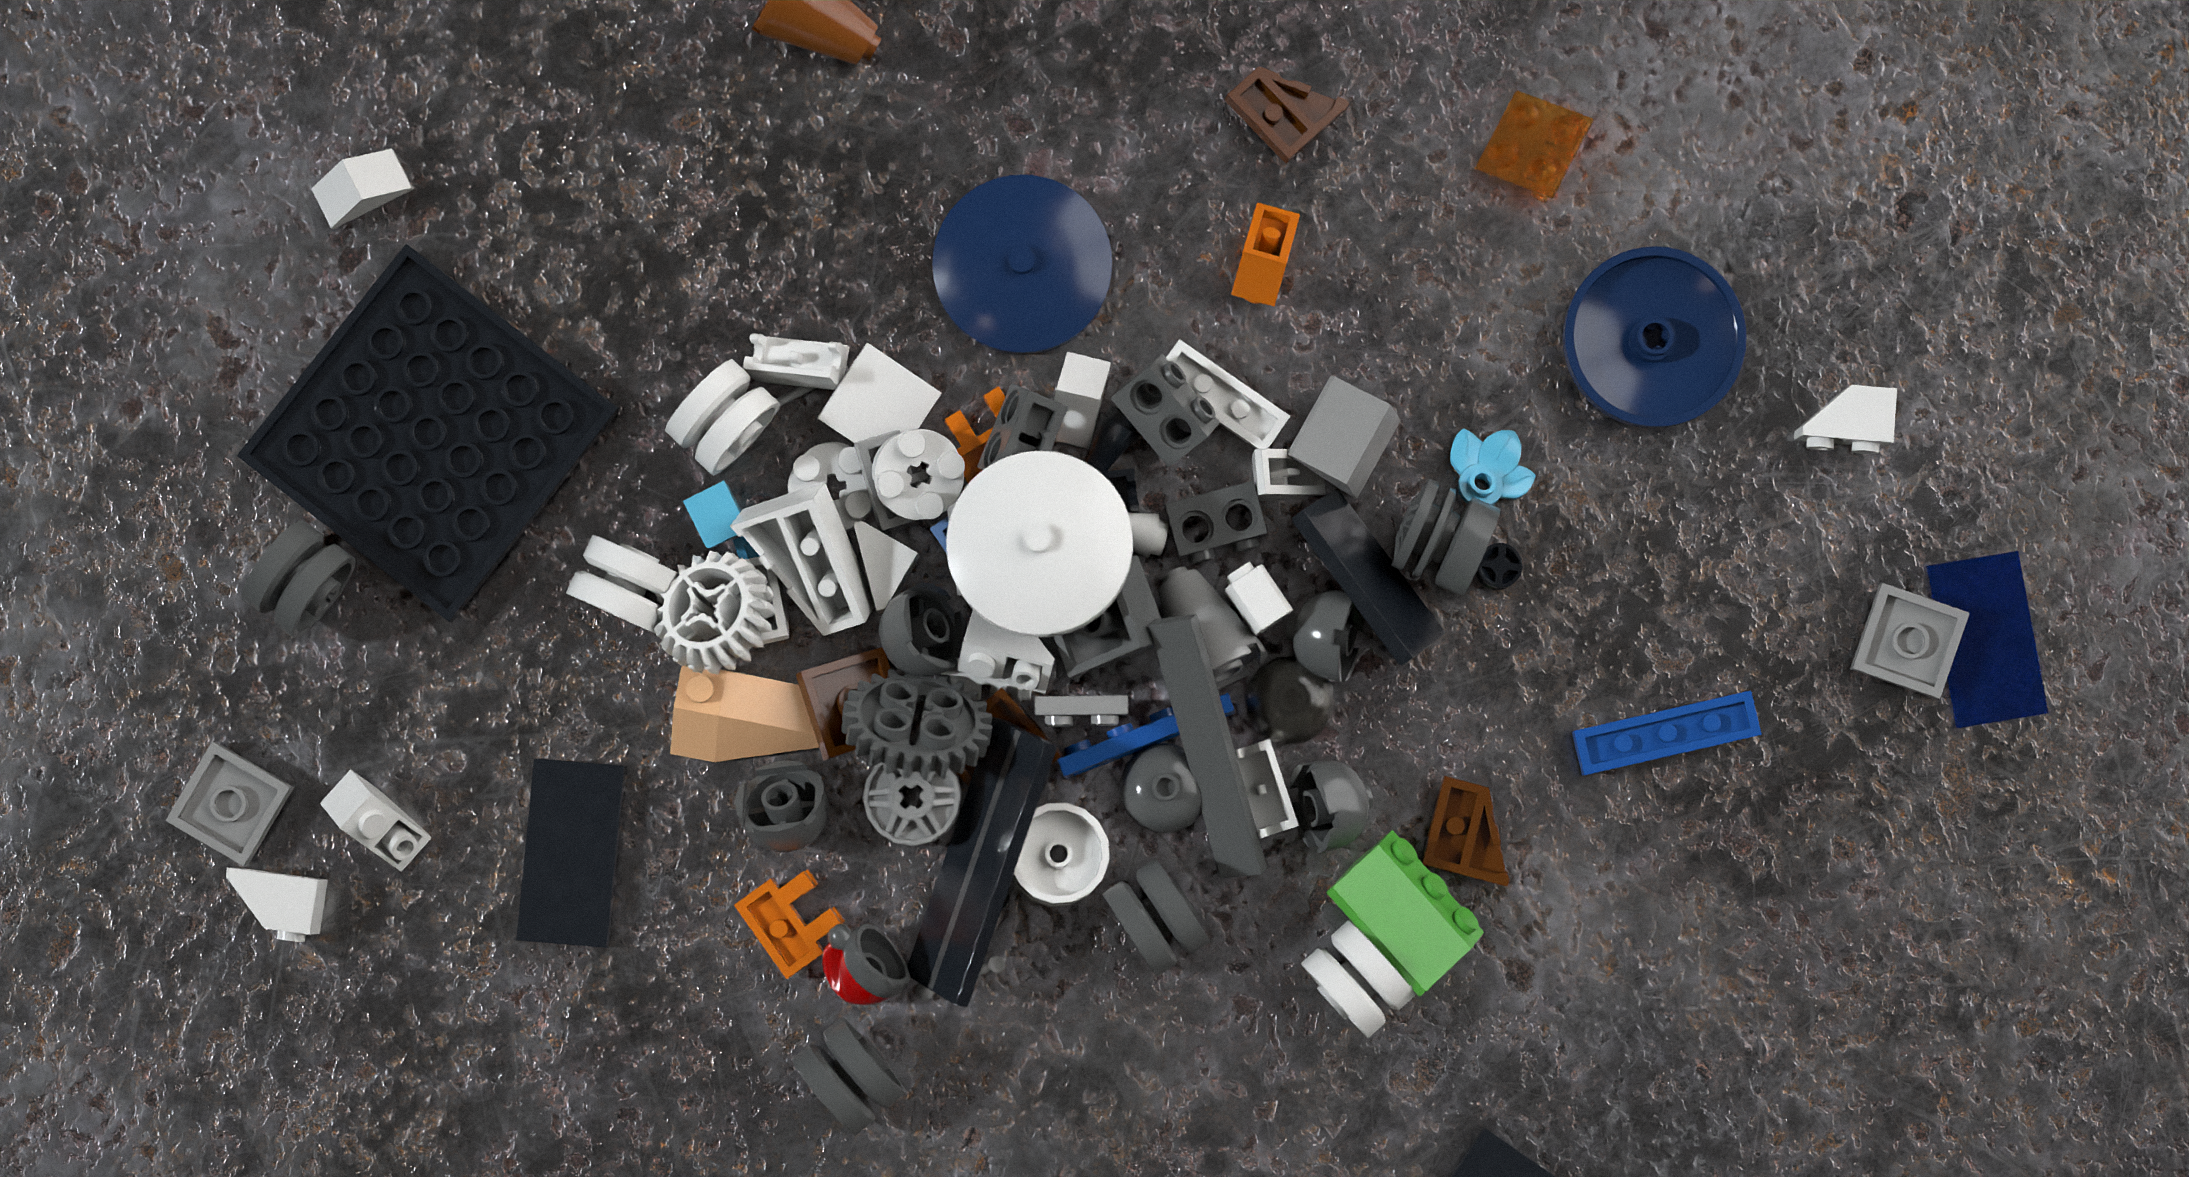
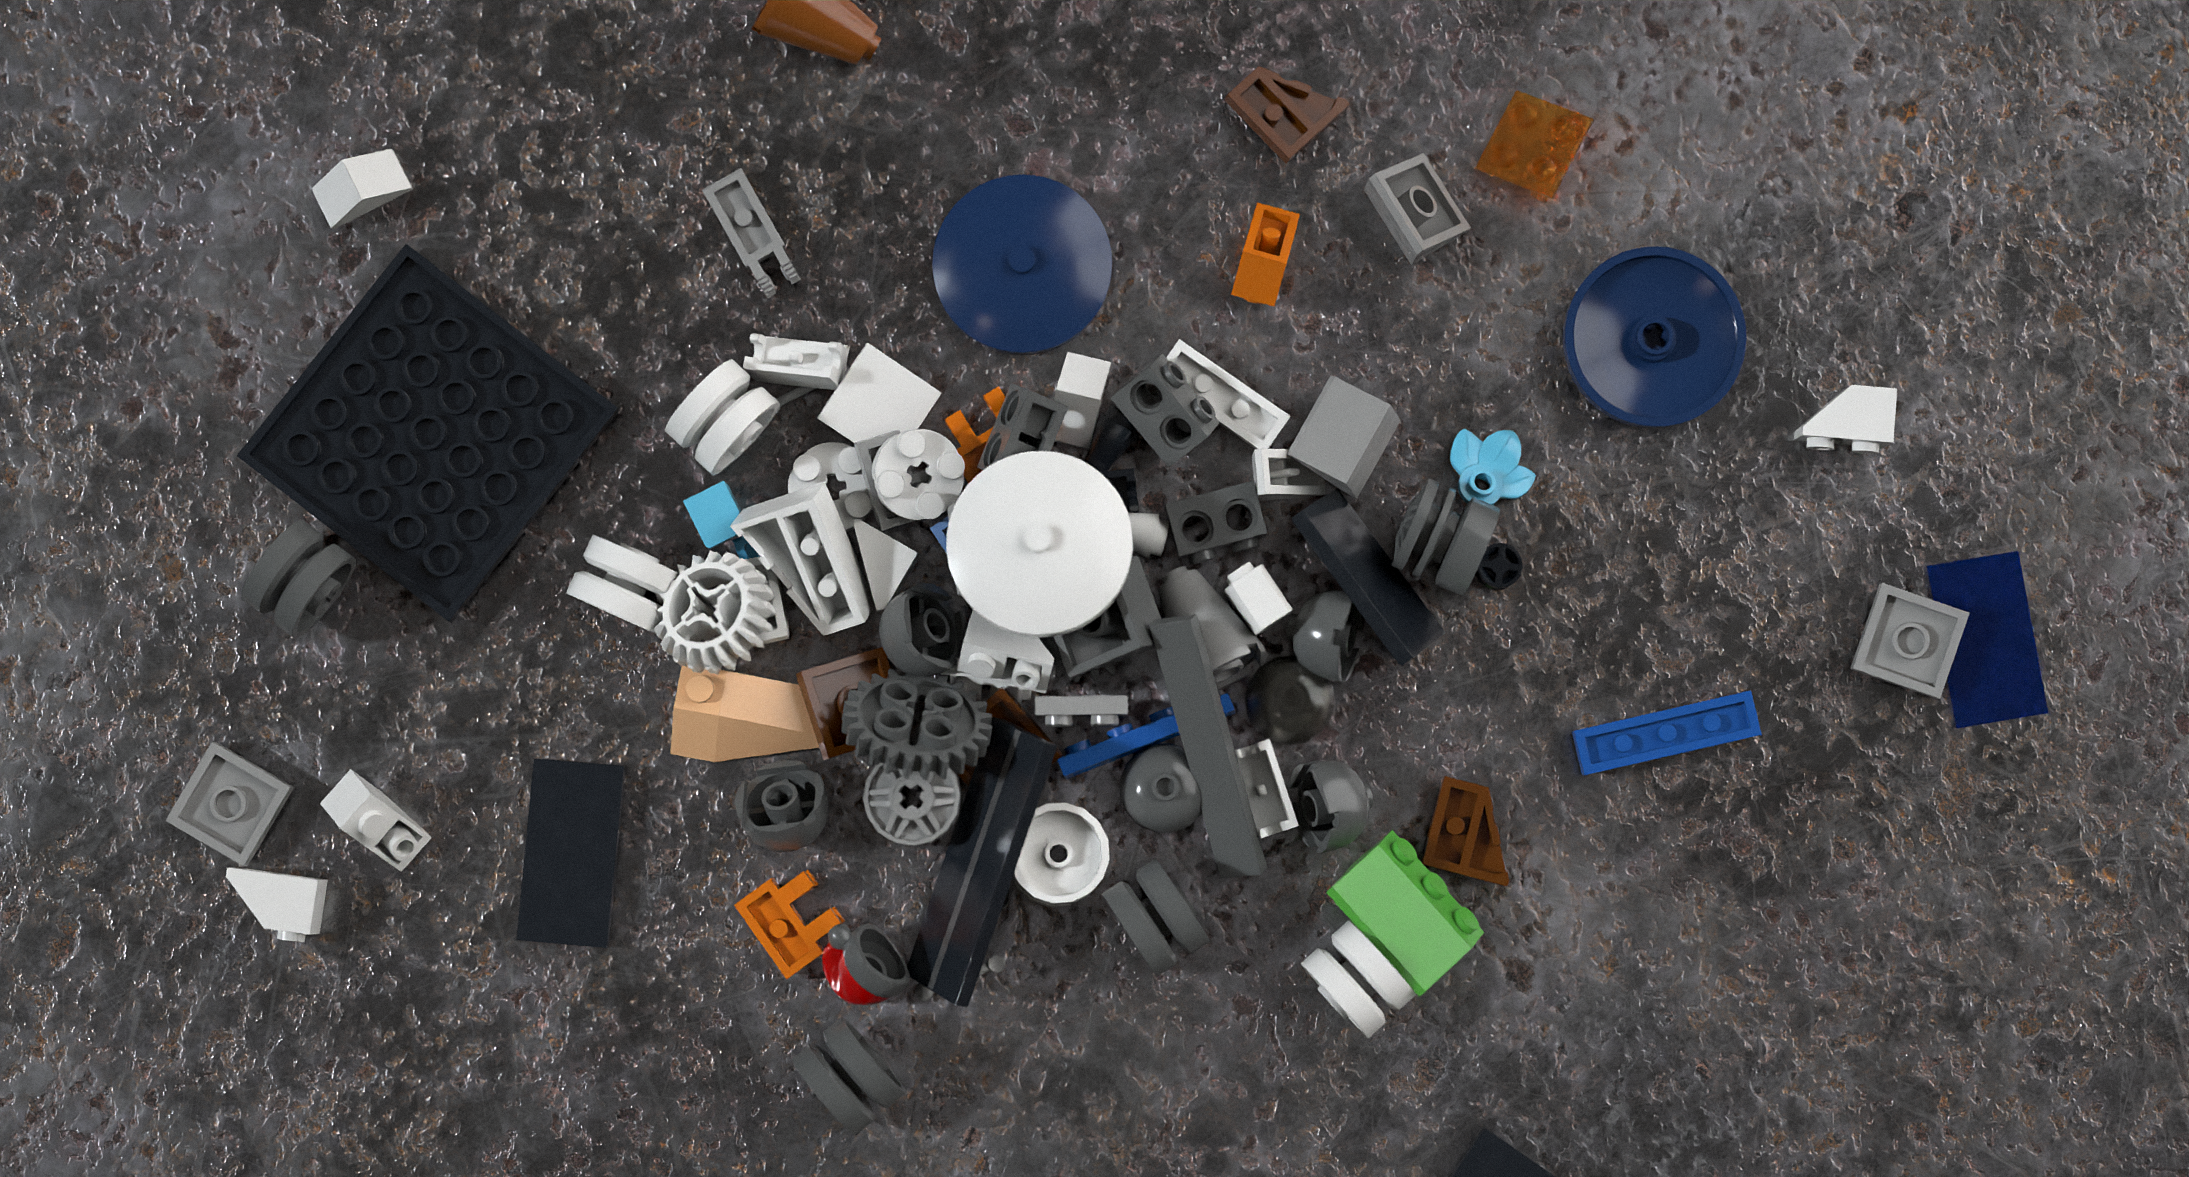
(749, 227): none -> light grey hinge
(1416, 207): none -> light grey slope

